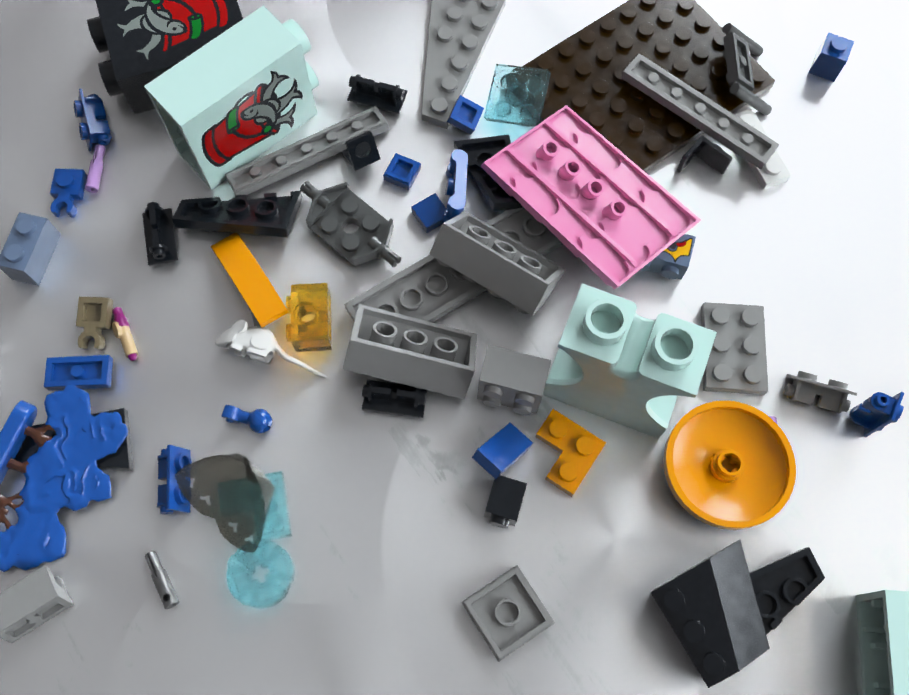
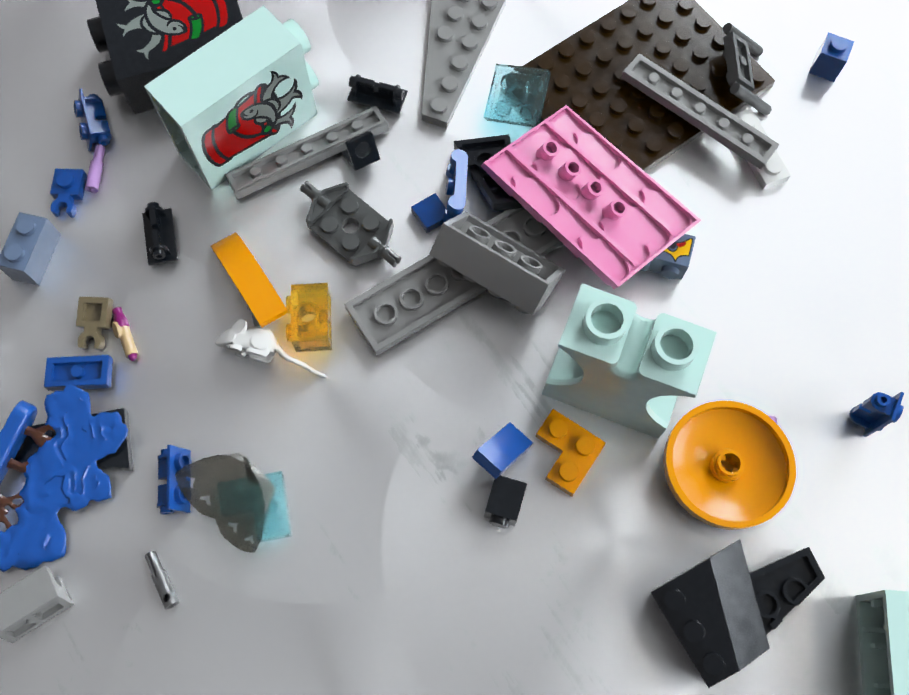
(240, 215): black wing -> none
(258, 420): blue arm -> none
(278, 582): clear light blue plate -> none
(393, 398): black hinge -> none
(402, 171): blue tile -> none
(411, 352): light grey slope -> none
(465, 114): blue plate -> none
(507, 613): light grey plate -> none
(512, 380): light grey brick -> none
(709, 153): black bracket -> none
(739, 349): light grey plate -> none
(832, 396): light grey hinge -> none

